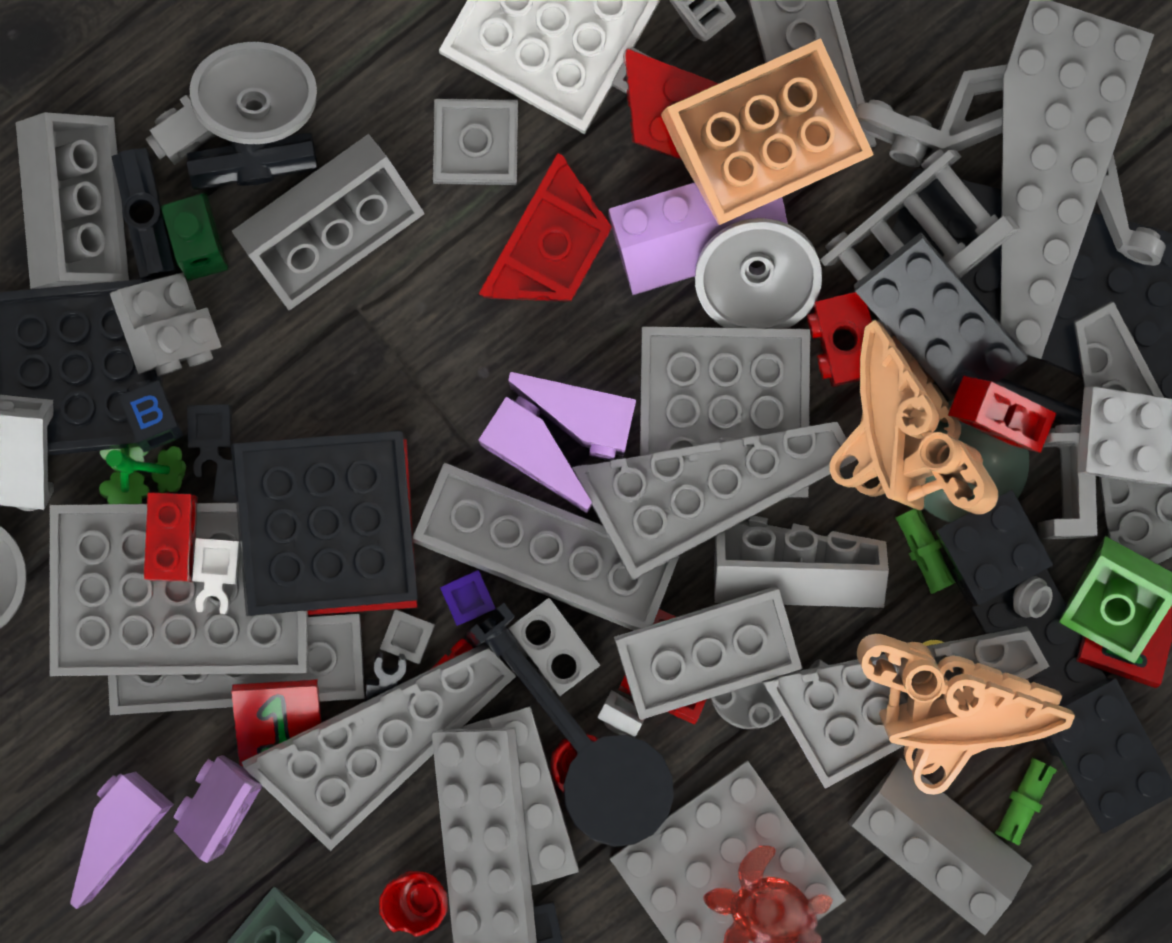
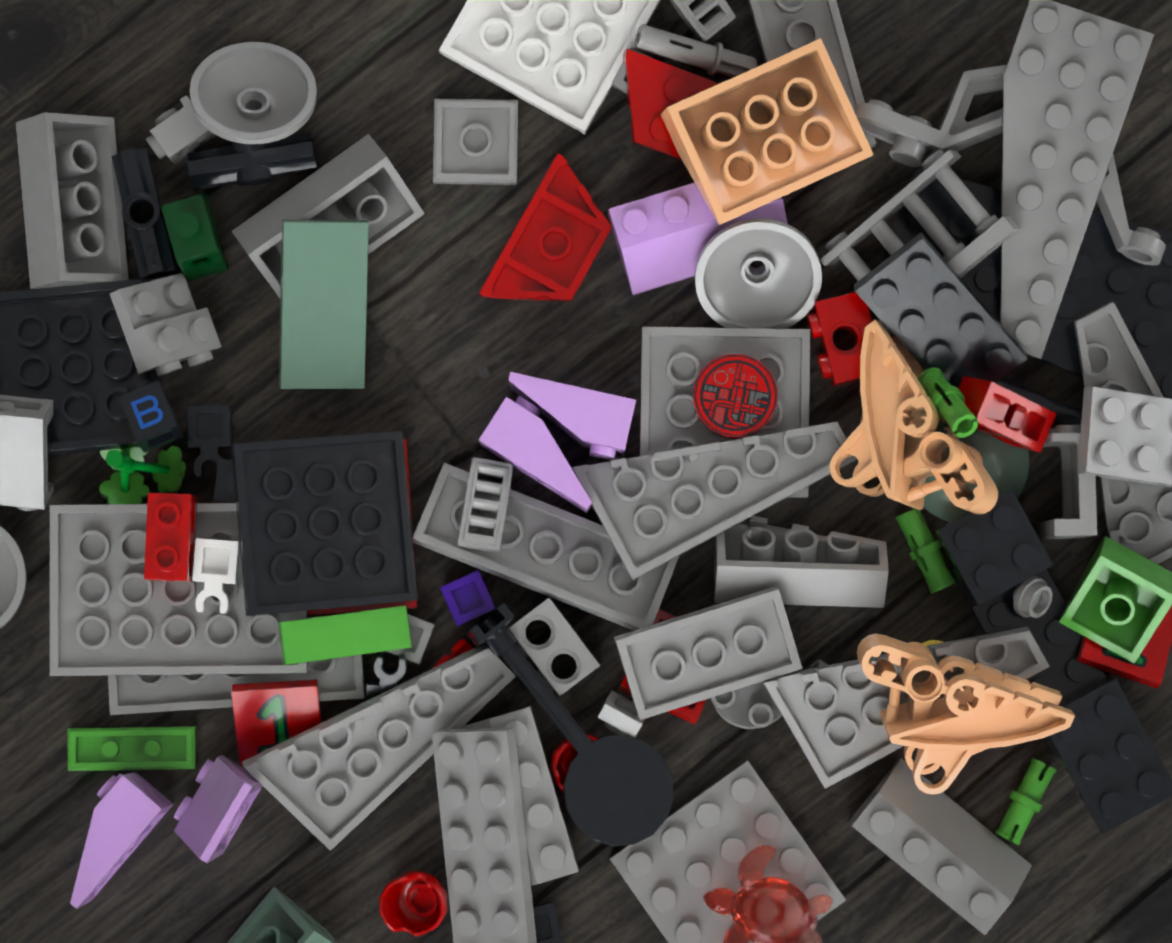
(132, 748): none -> bright green tile
(323, 304): none -> sand green tile
(344, 635): none -> bright green tile
(490, 469): none -> light grey slope
(693, 52): none -> light grey axle
(735, 396): none -> tile
(957, 415): none -> bright green pin

